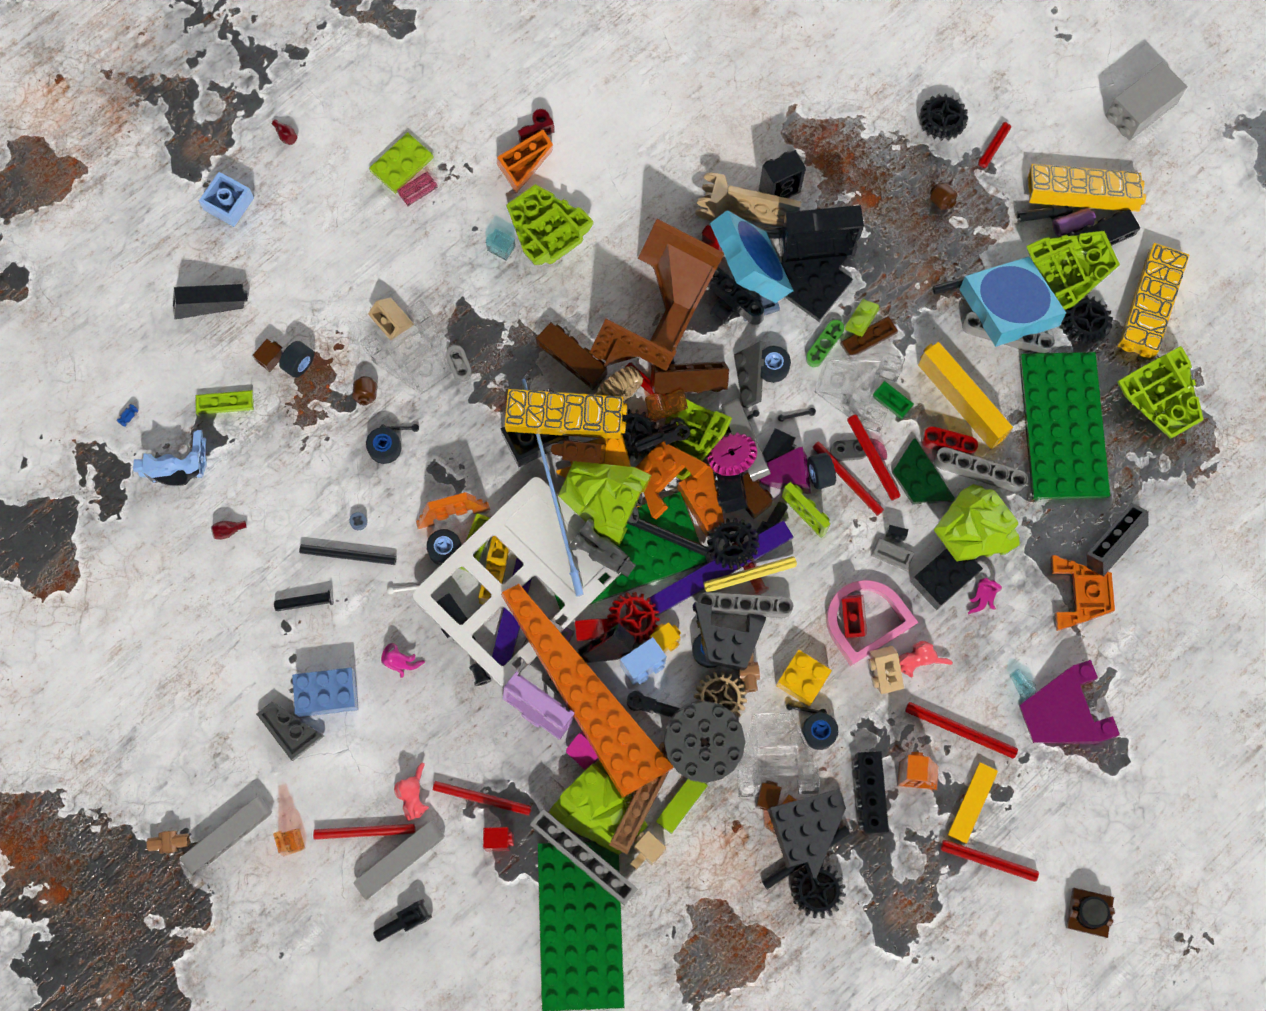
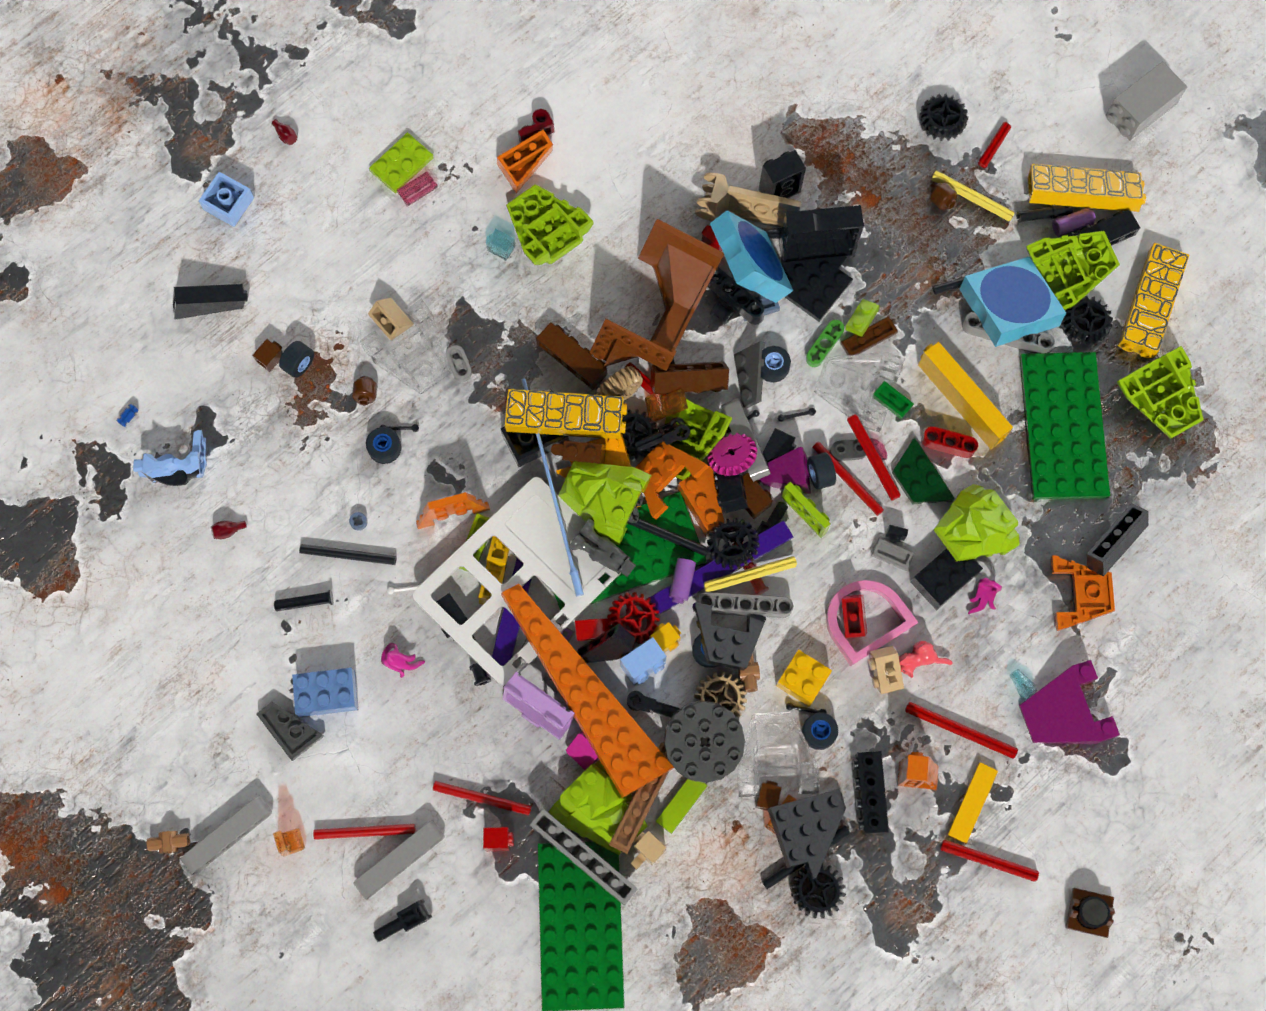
(224, 402): lime tile -> none
(408, 791): coral animal -> none
(438, 544): black wheel -> none
(682, 580): none -> medium lavender brick
(974, 196): none -> light yellow axle
(989, 467): light grey beam -> none

